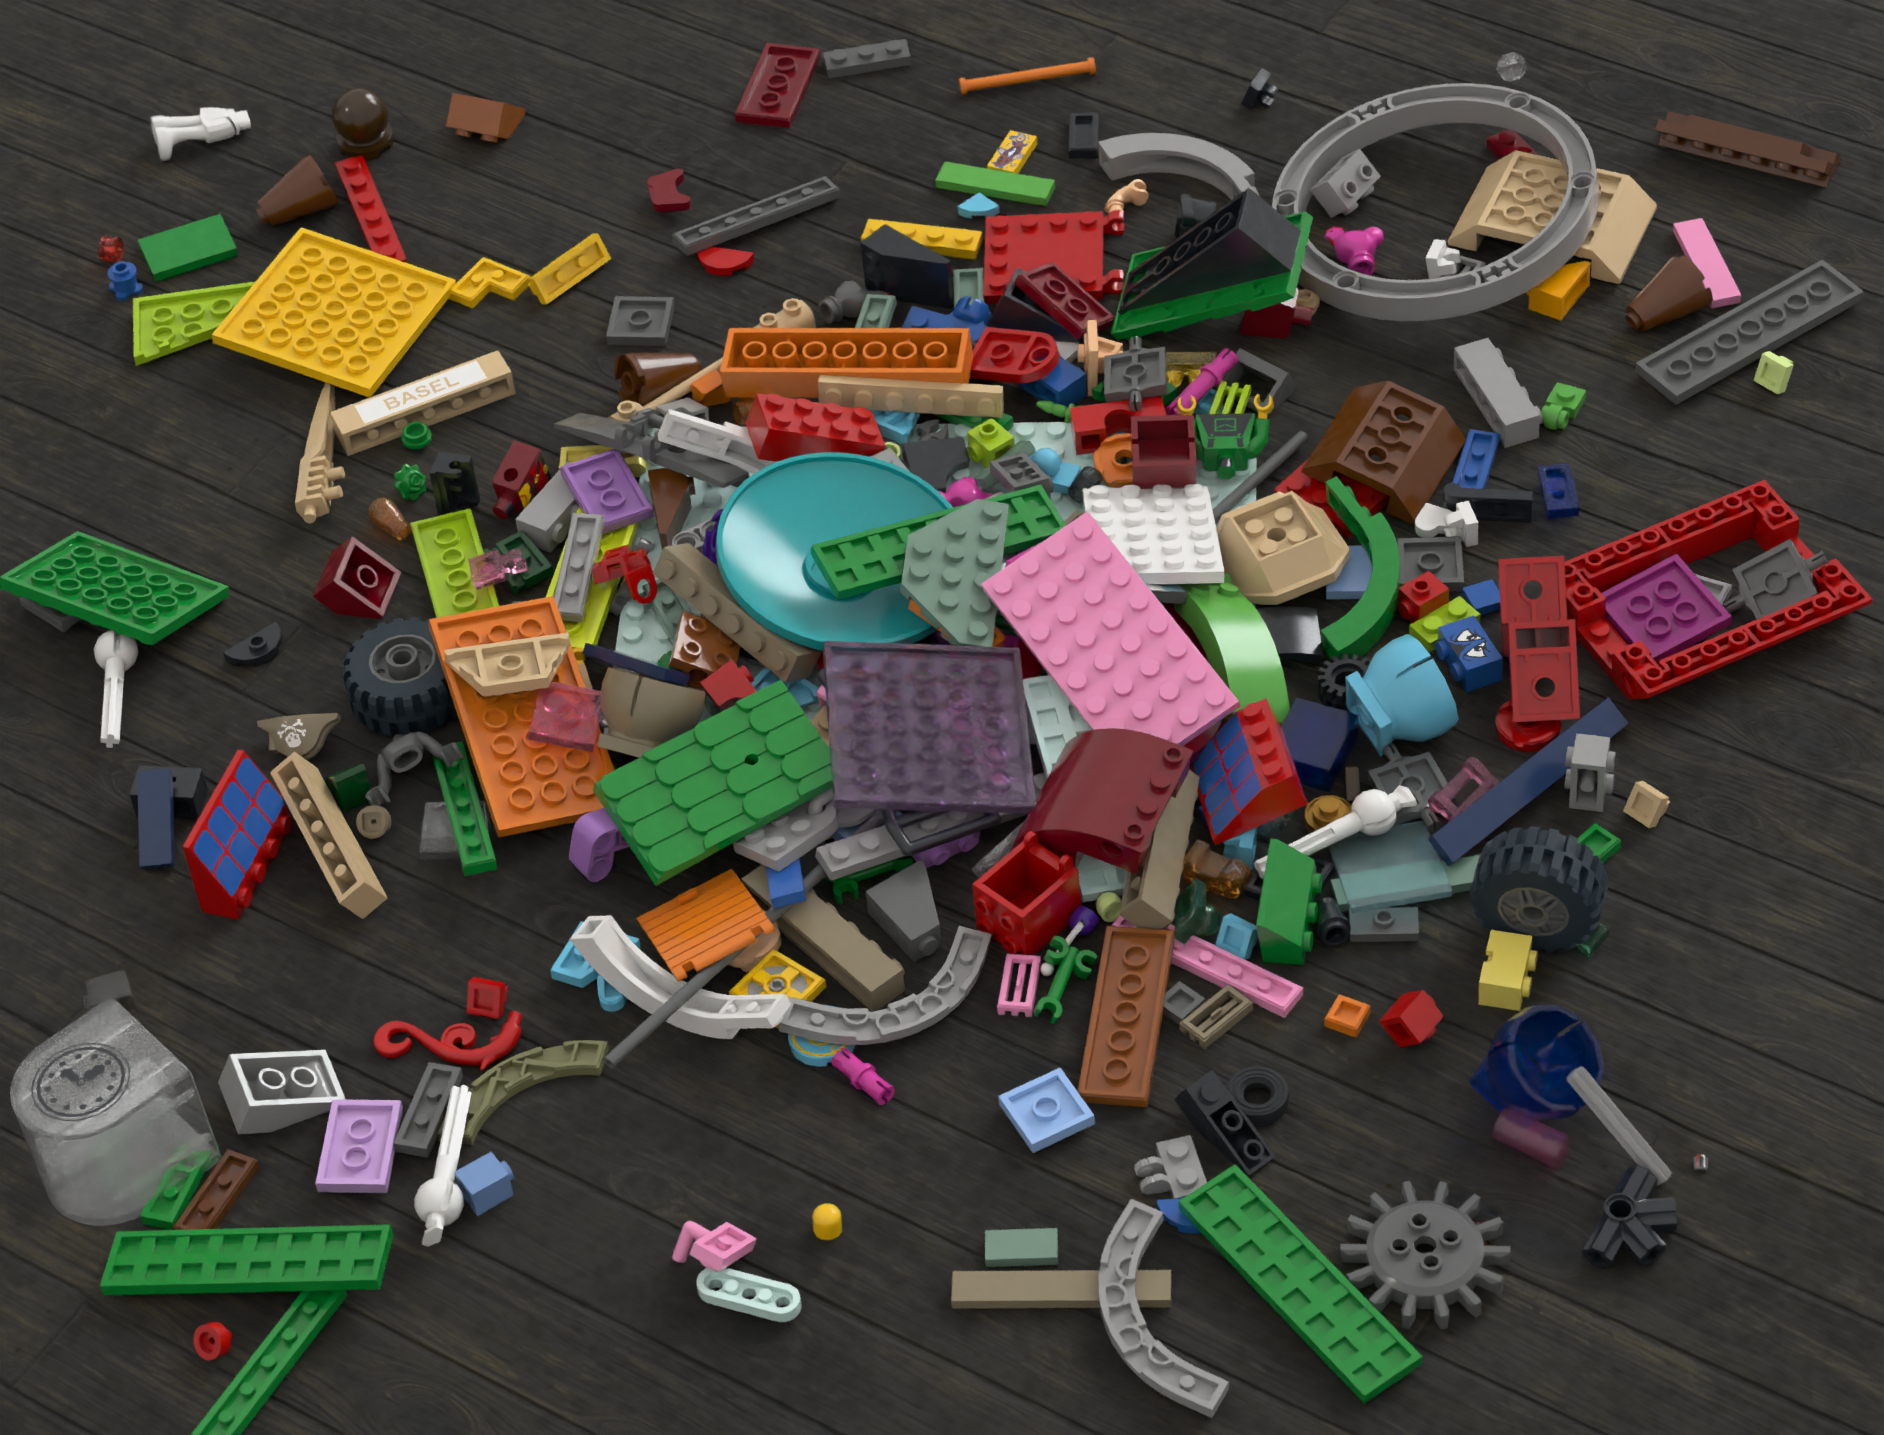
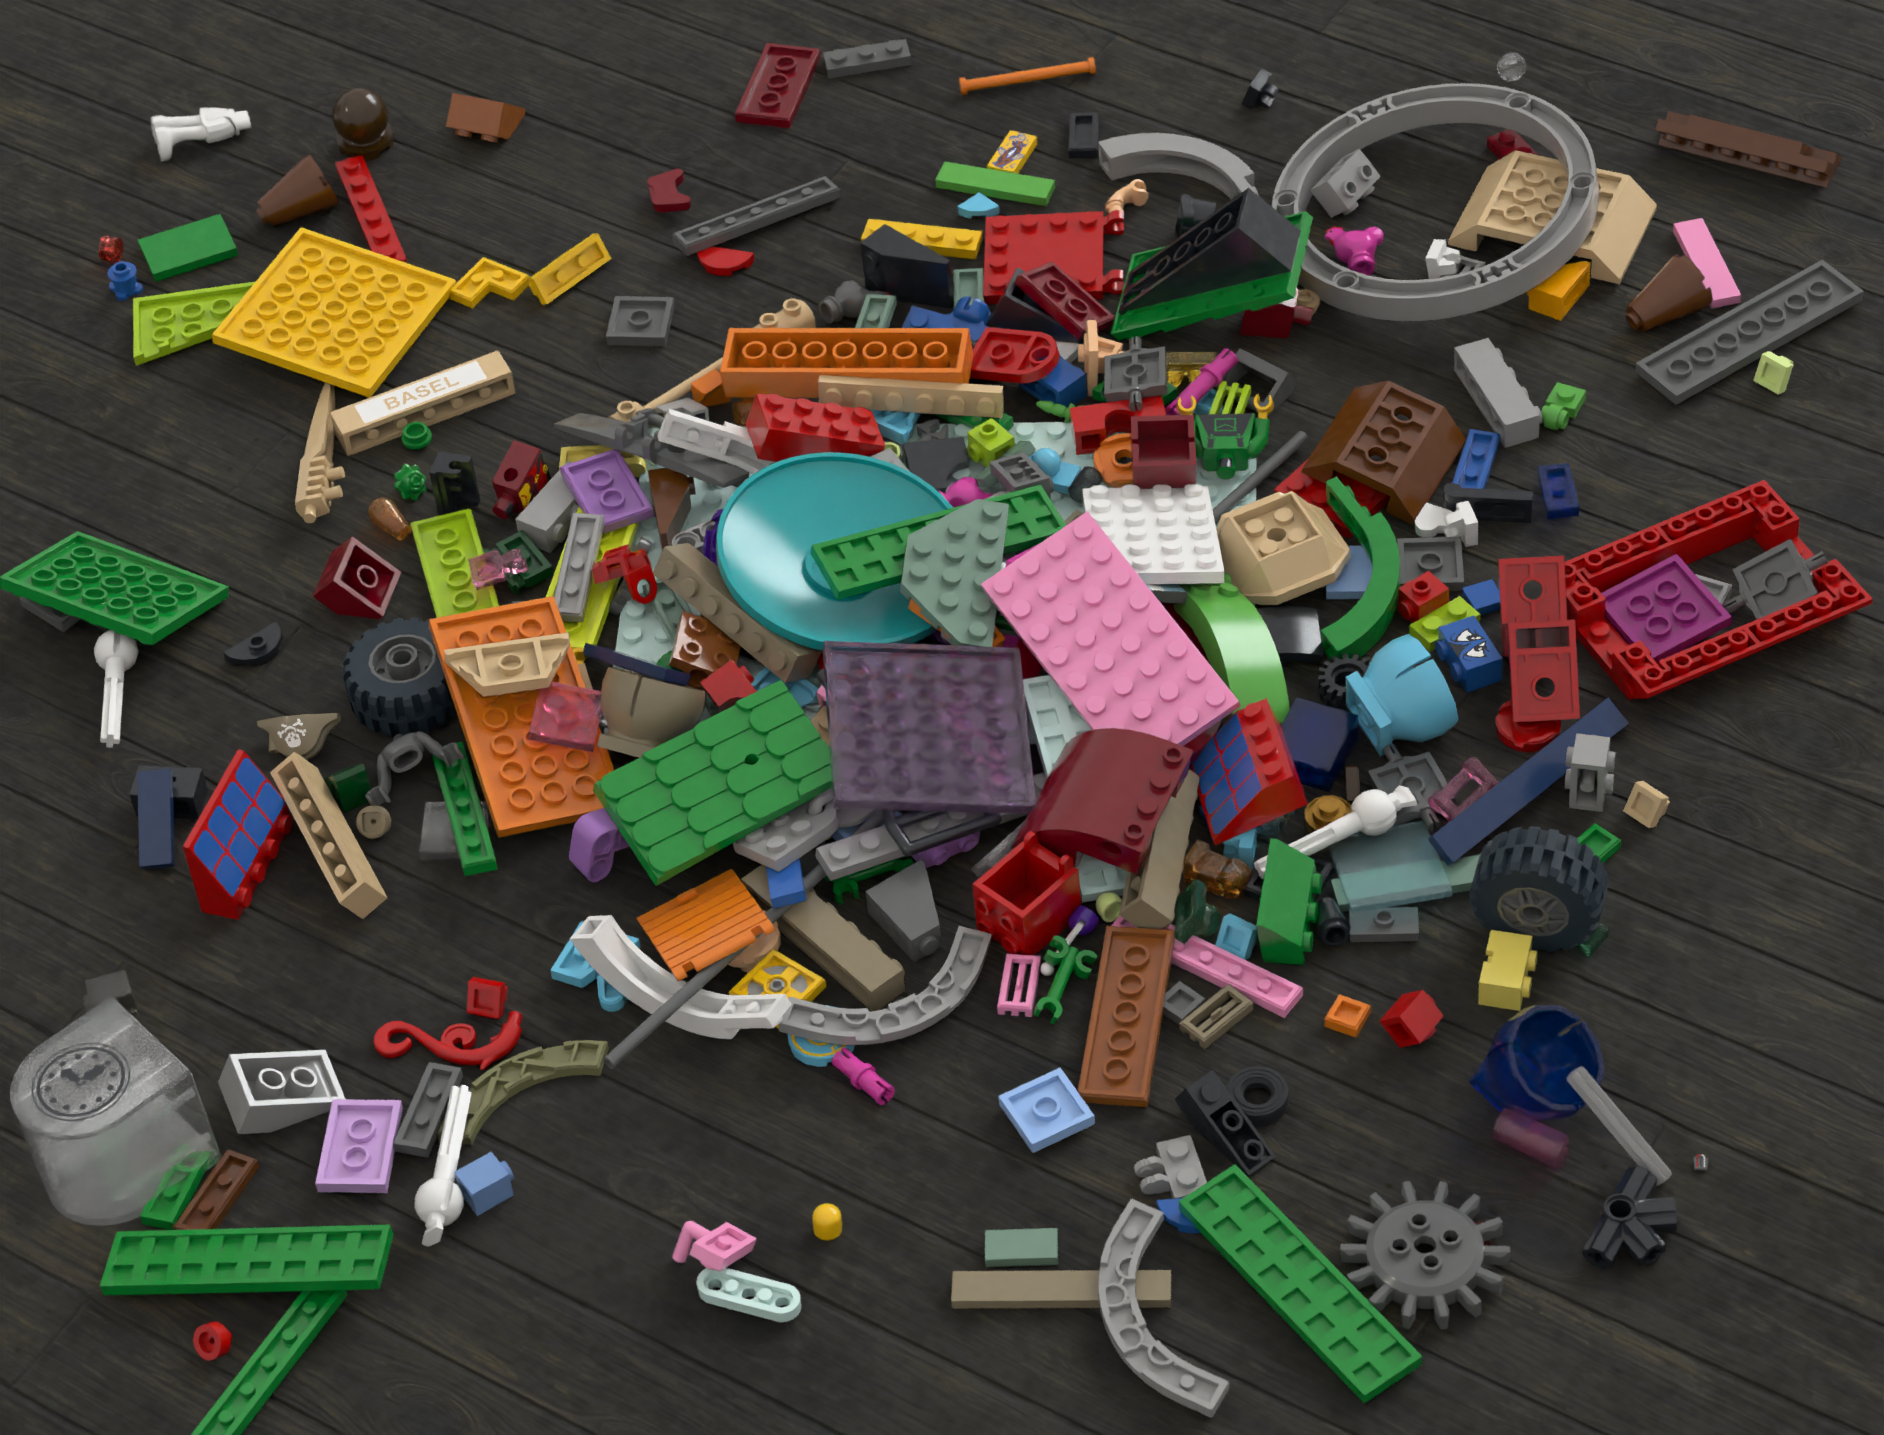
(652, 374): reddish brown cone -> none

